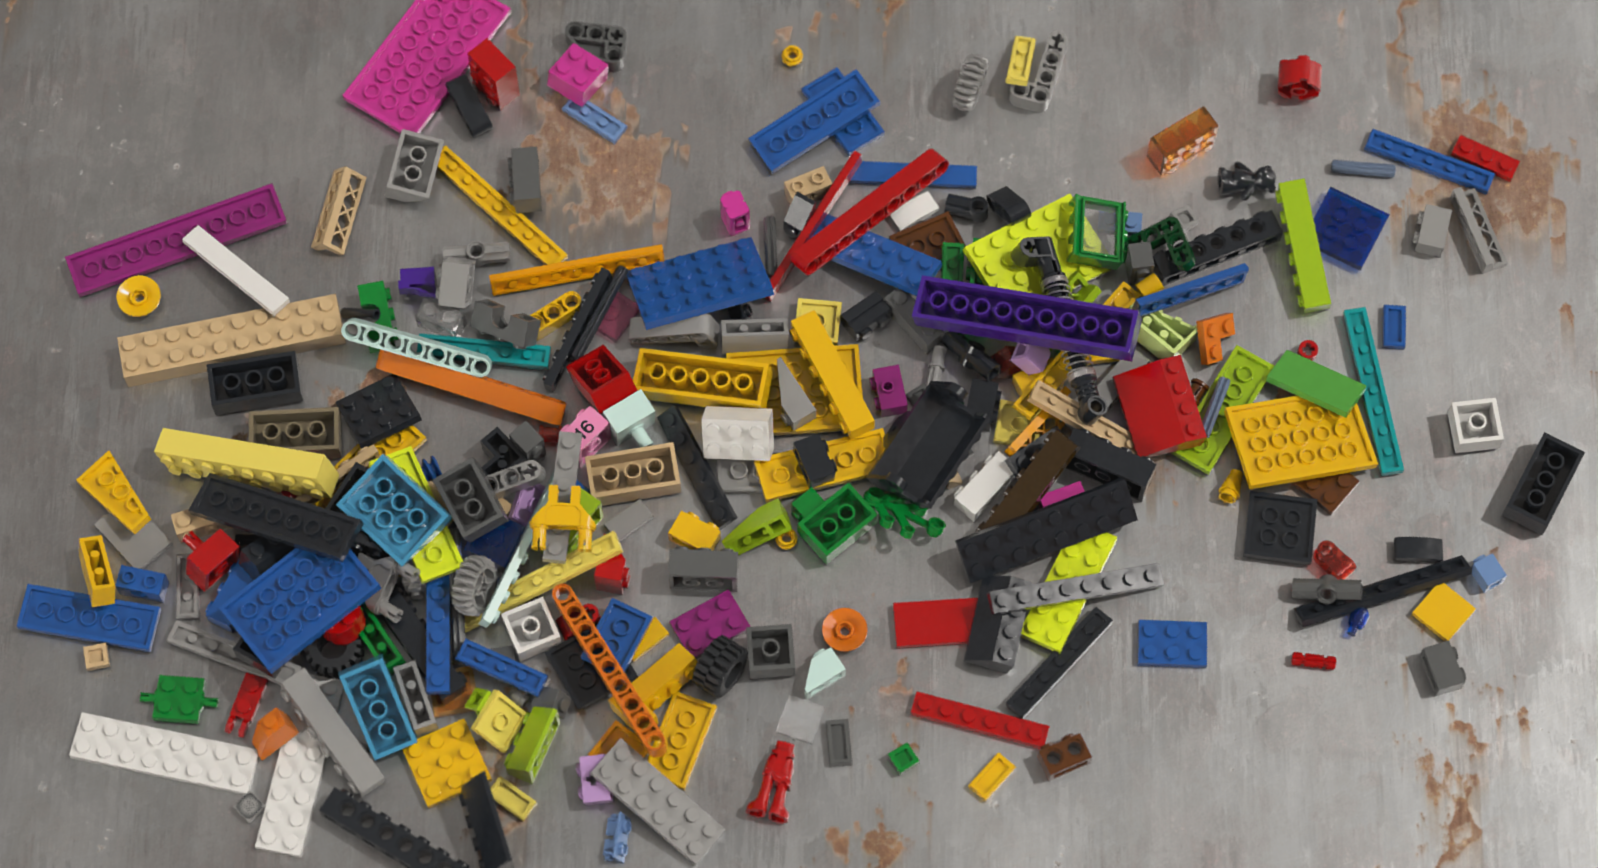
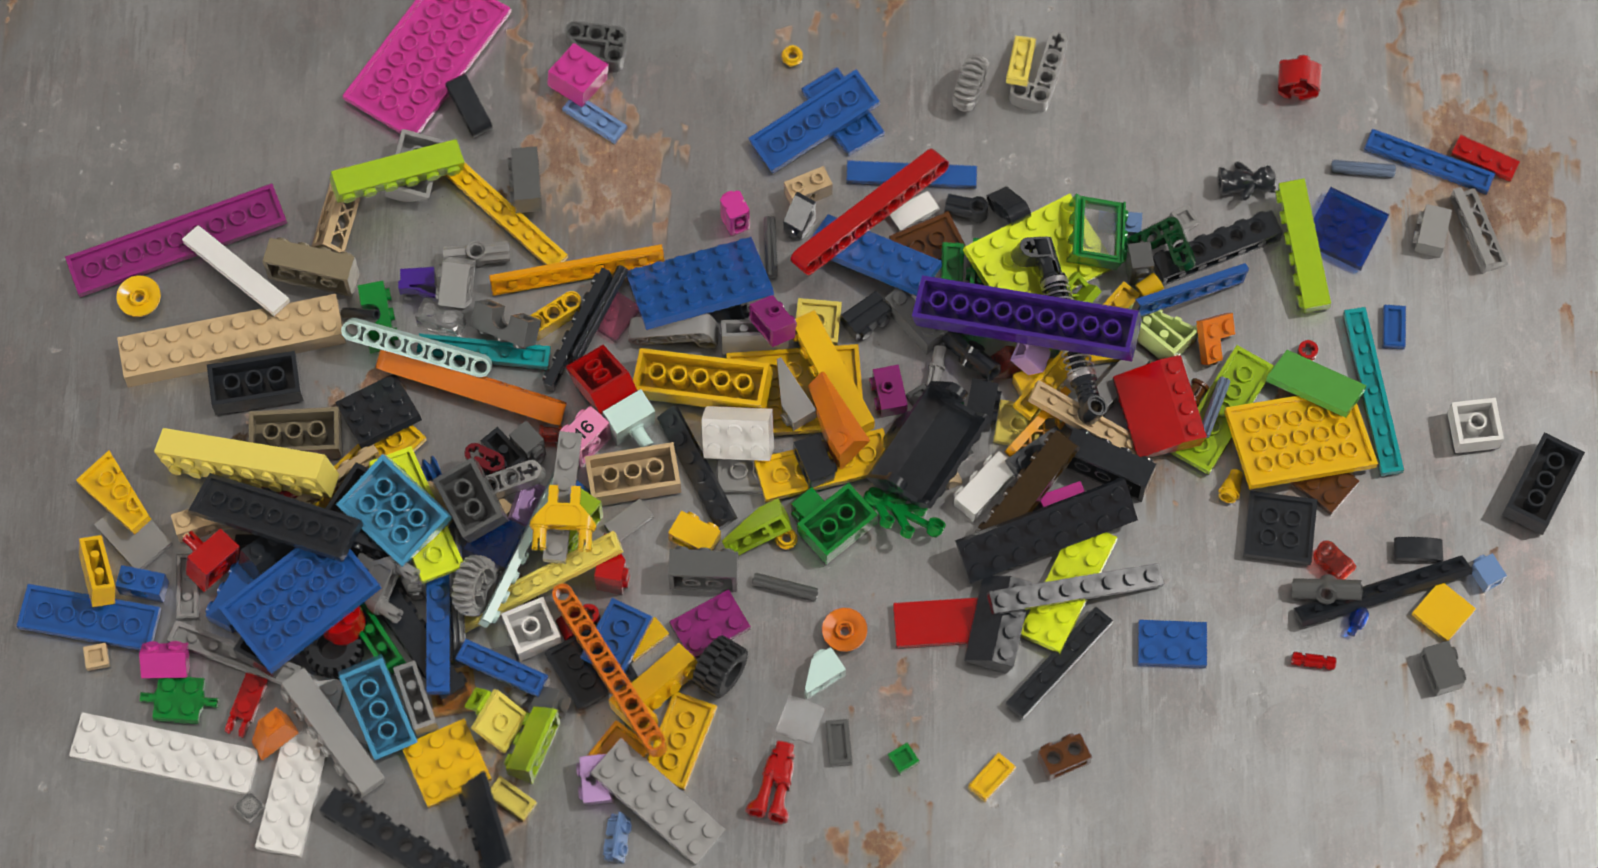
(164, 660): none -> dark pink brick
(311, 266): none -> dark tan brick
(397, 171): none -> lime brick
(488, 454): none -> dark red beam
(493, 74): red brick -> none
(770, 651): dark grey brick -> none
(772, 320): none -> magenta brick
(785, 586): none -> dark grey axle
(816, 219): red tile -> none
(838, 425): none -> orange wedge
(979, 720): red plate -> none
(1182, 141): clear orange brick -> none

